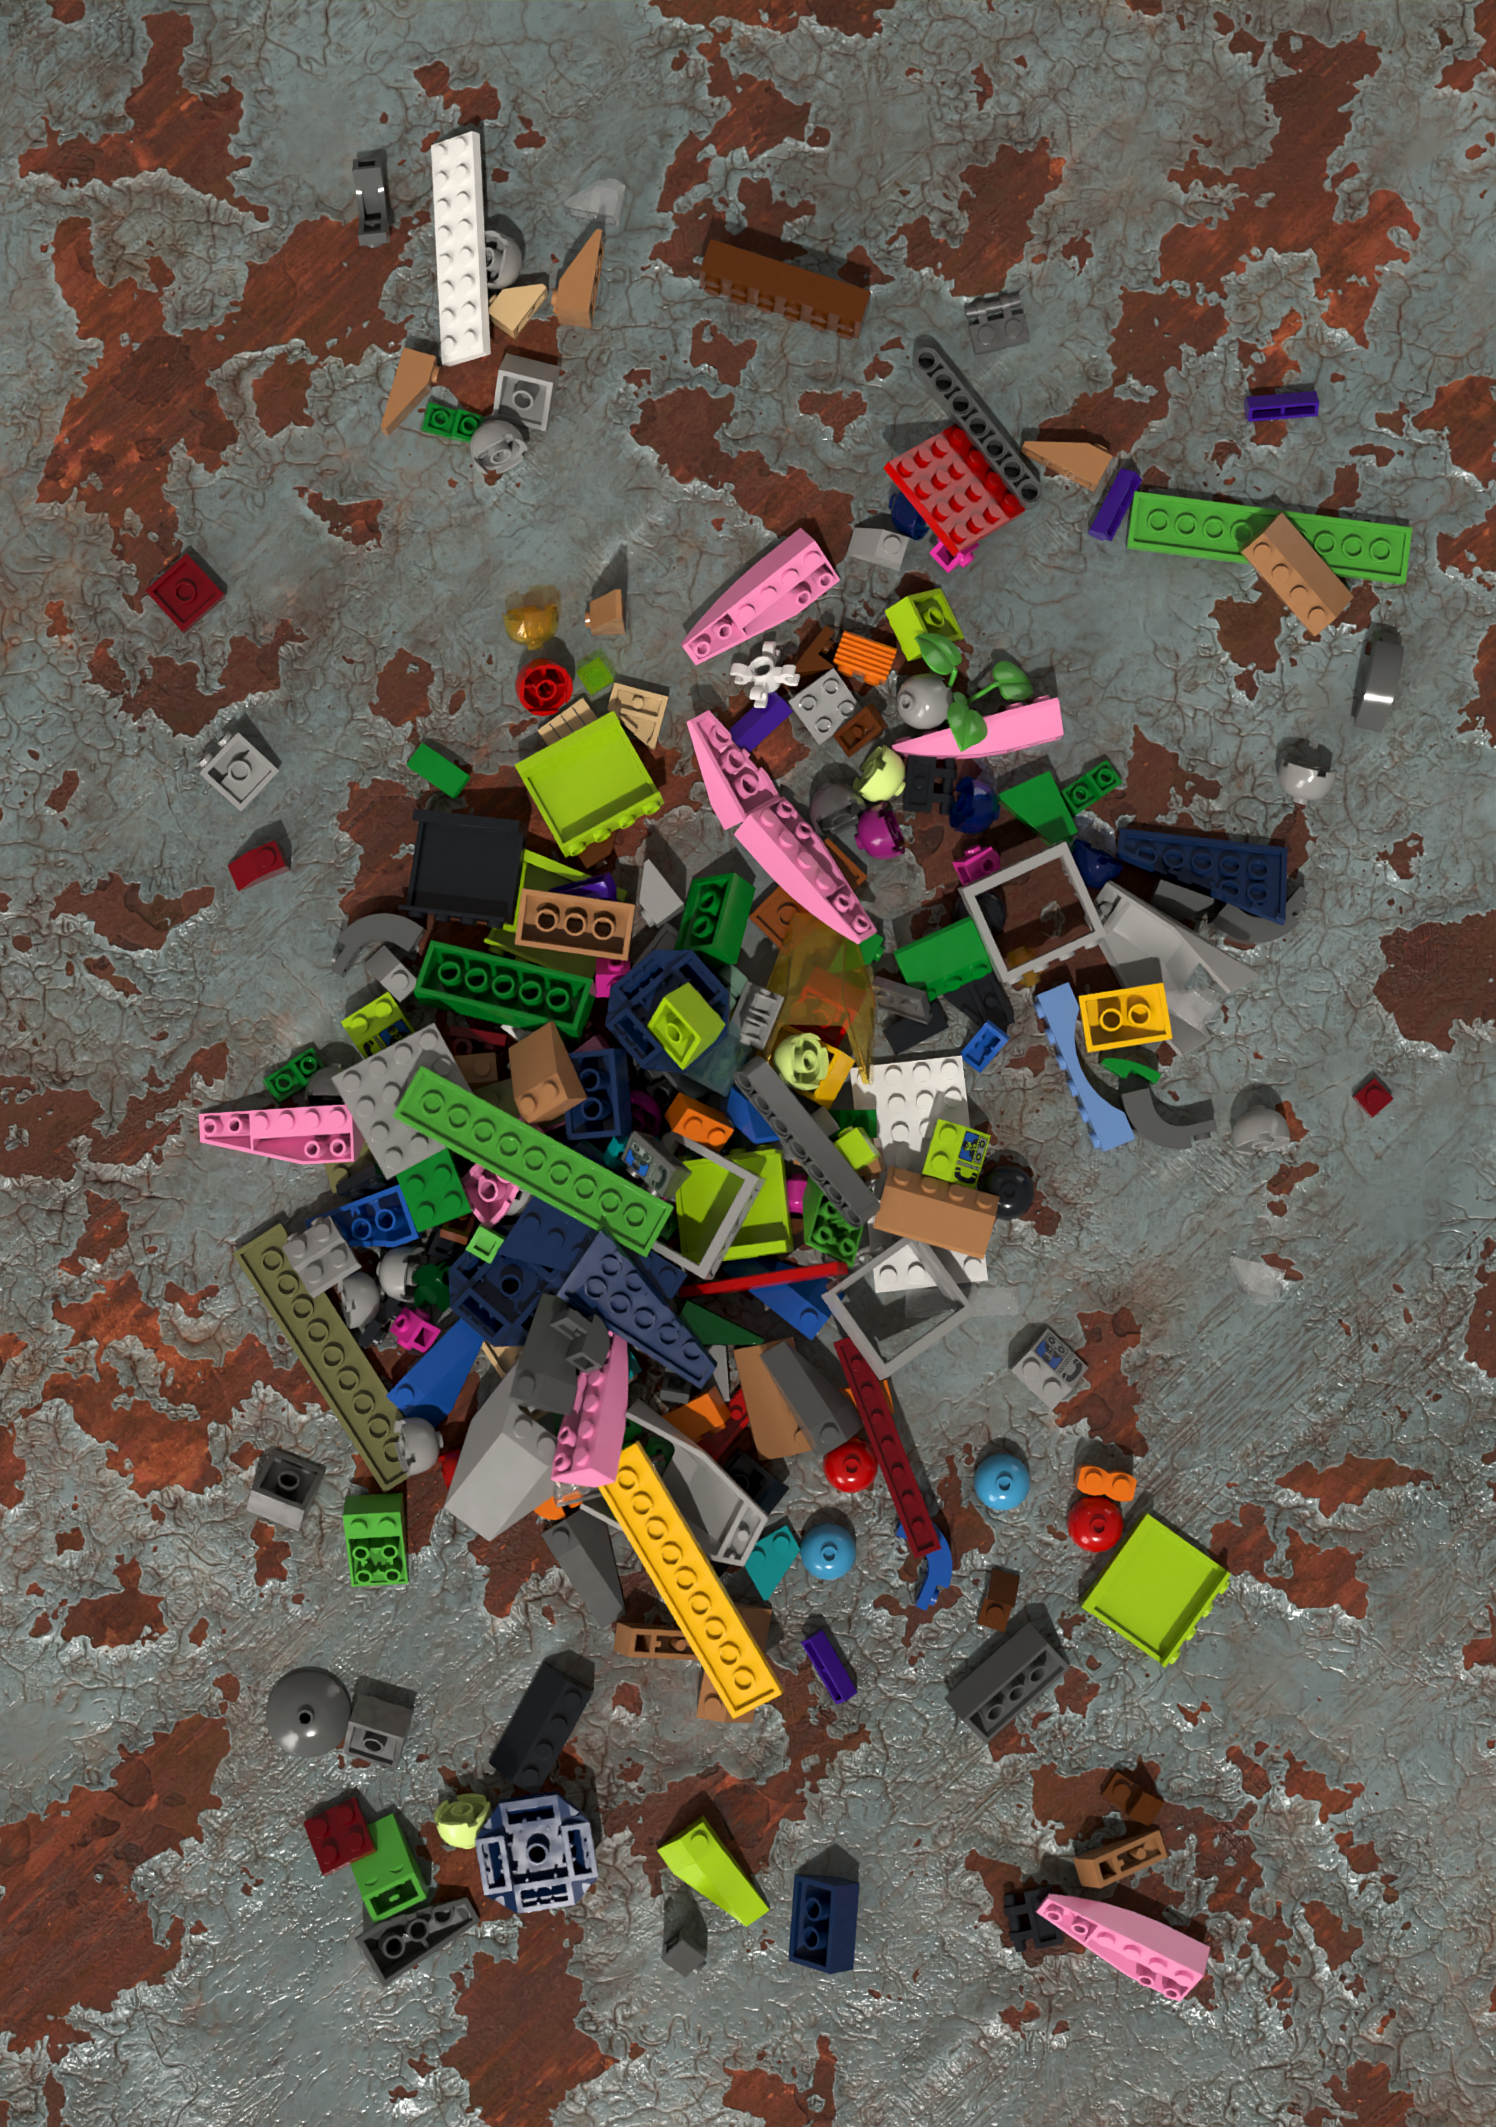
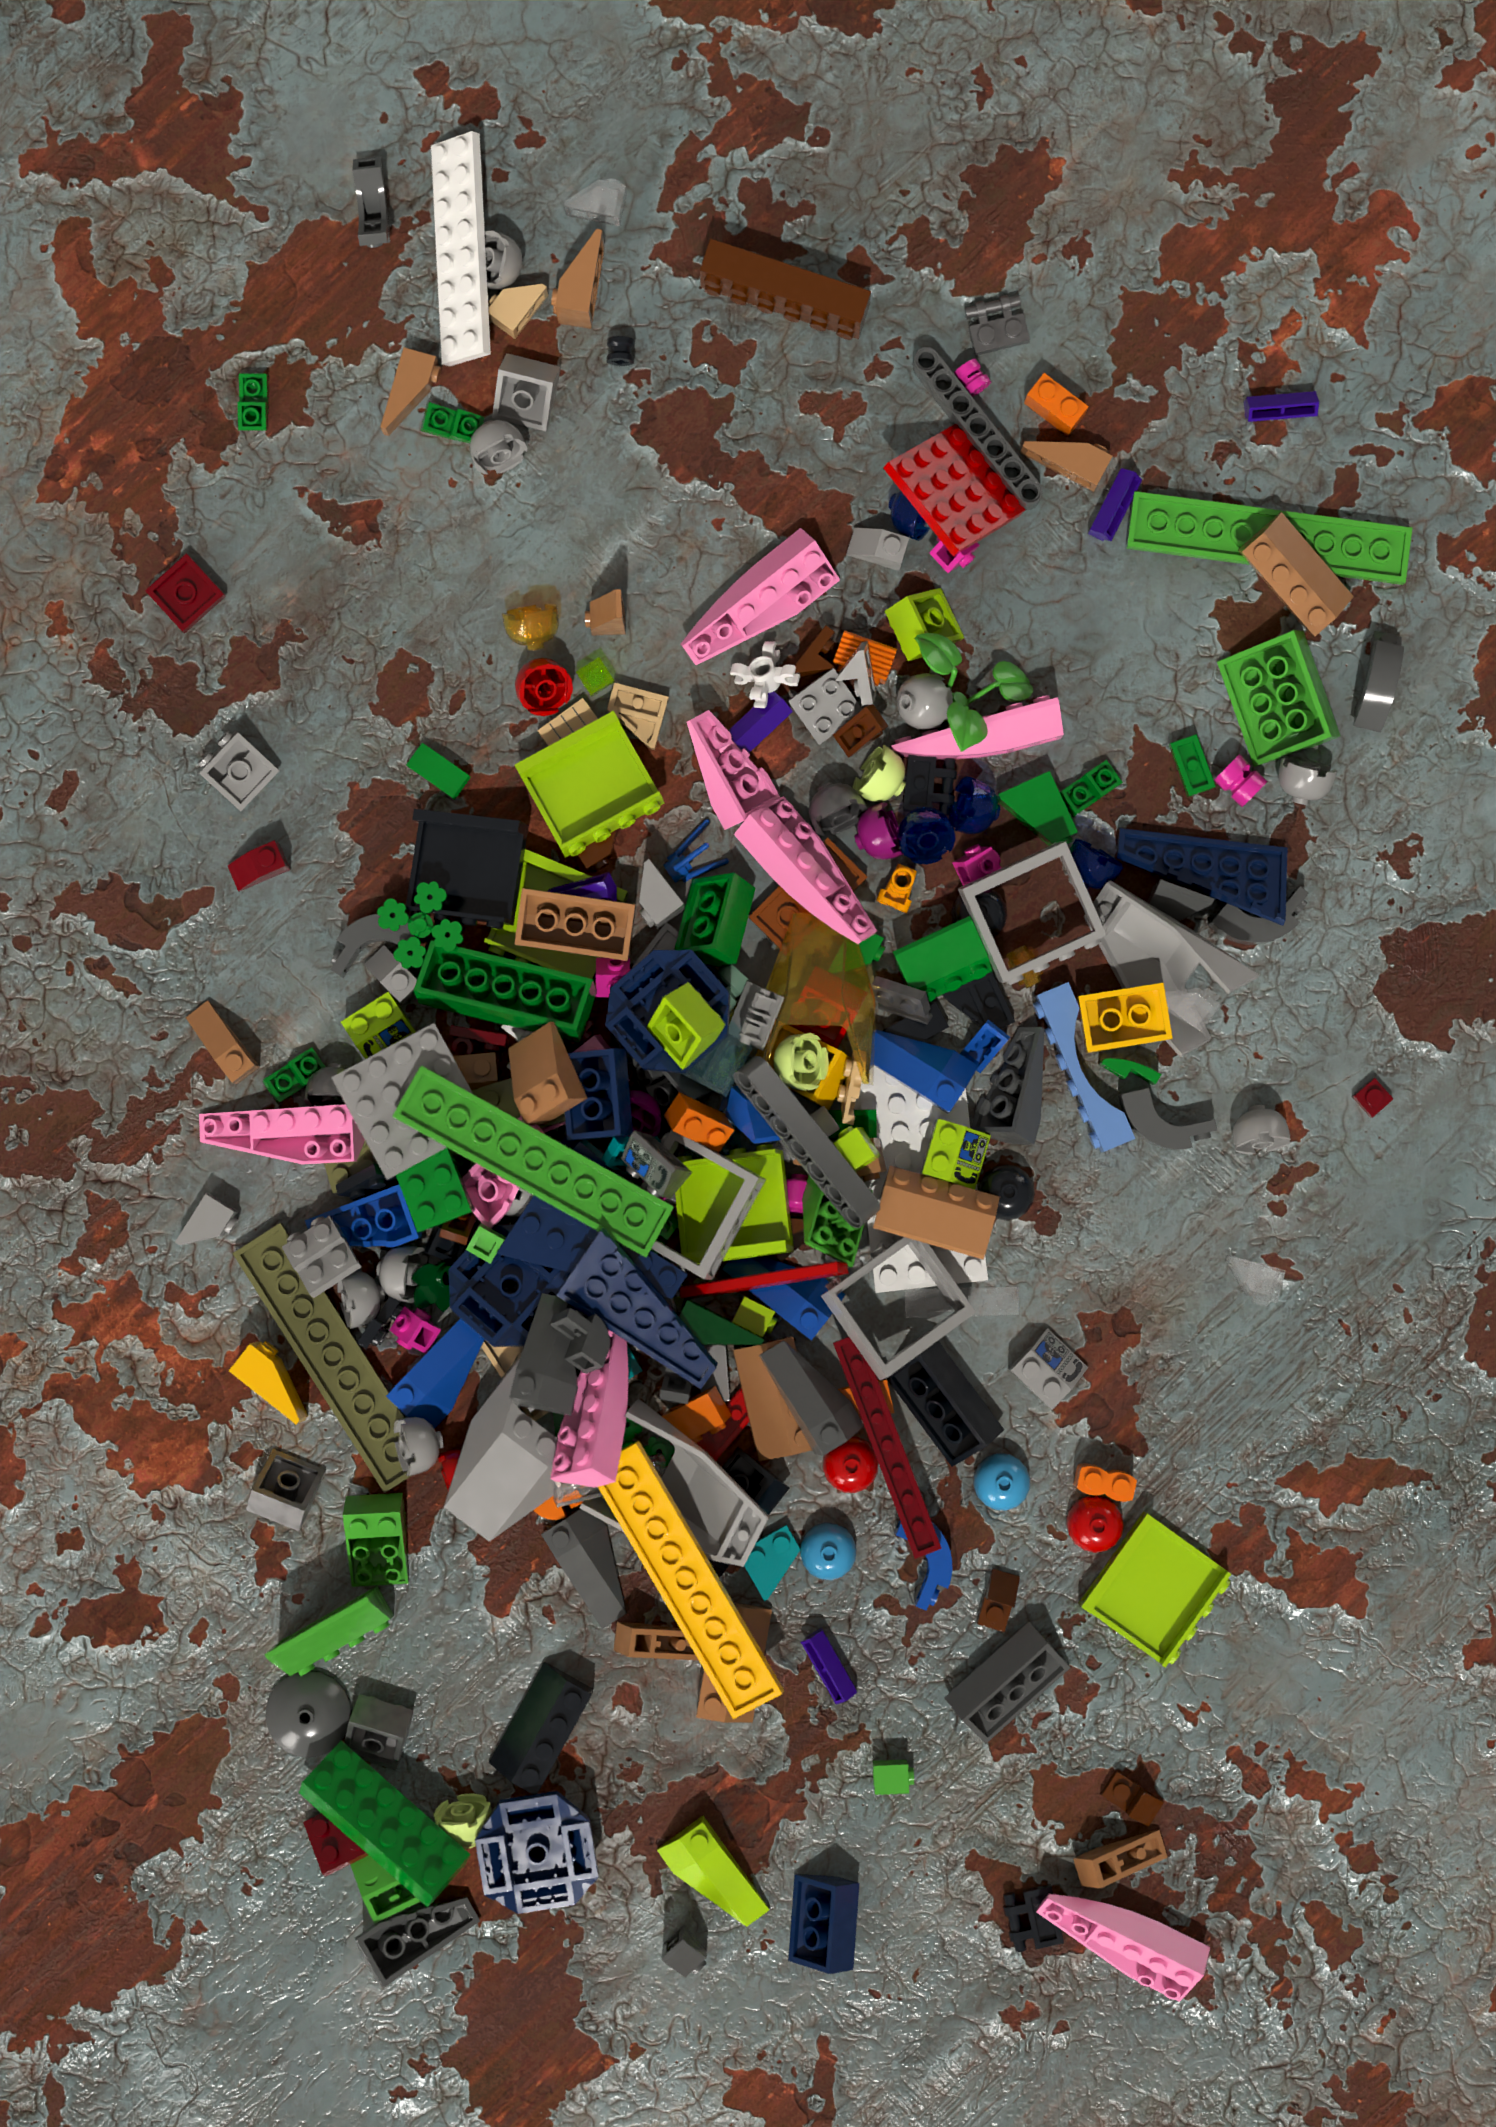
(209, 1221): none -> light grey slope
(222, 1043): none -> medium nougat slope
(253, 402): none -> green slope
(269, 1378): none -> yellow slope
(331, 1632): none -> bright green slope
(384, 1823): none -> green brick
(420, 925): none -> green plant
(620, 350): none -> black wheel
(679, 866): none -> blue plant
(755, 1317): none -> lime brick
(850, 1091): none -> tan wing
(860, 668): none -> light grey slope
(892, 1777): none -> bright green brick
(895, 895): none -> light orange plate
(924, 1068): none -> blue wedge
(926, 835): none -> clear blue cylinder
(945, 1404): none -> black slope
(972, 377): none -> dark pink wheel
(1015, 1099): none -> dark grey wedge
(1056, 404): none -> orange brick
(1192, 765): none -> green plate
(1240, 780): none -> dark pink wheel
(1278, 698): none -> bright green slope

